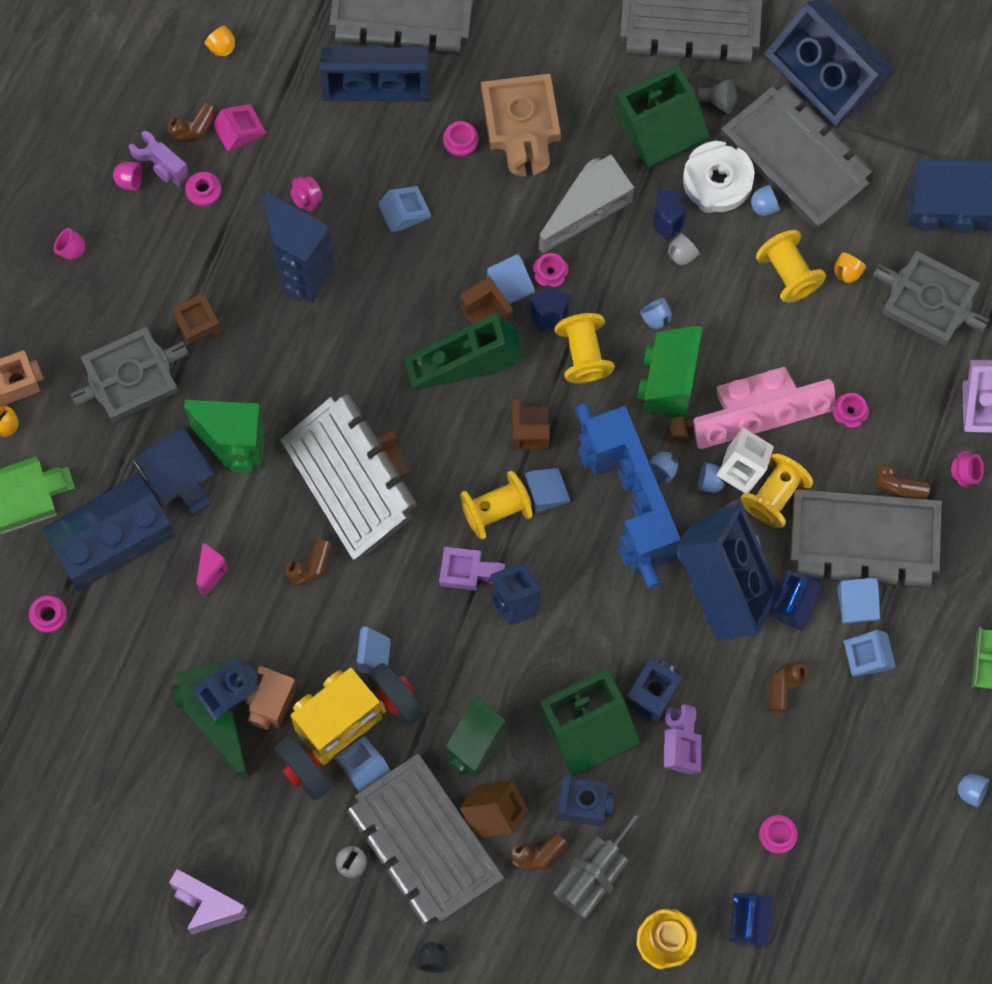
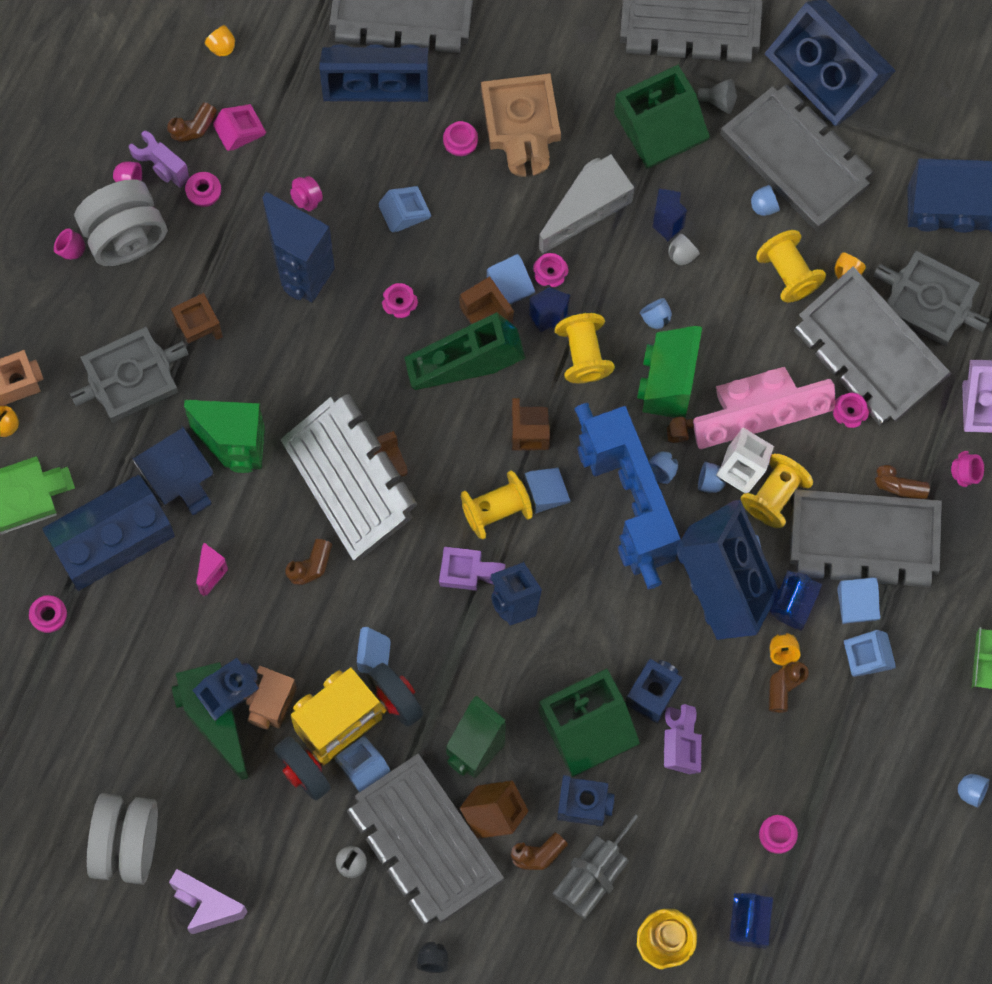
(120, 222): none -> light grey wheel
(122, 838): none -> light grey wheel
(403, 292): none -> dark pink plate
(712, 195): white plate -> none
(784, 641): none -> light orange hinge
(873, 345): none -> flat silver hinge

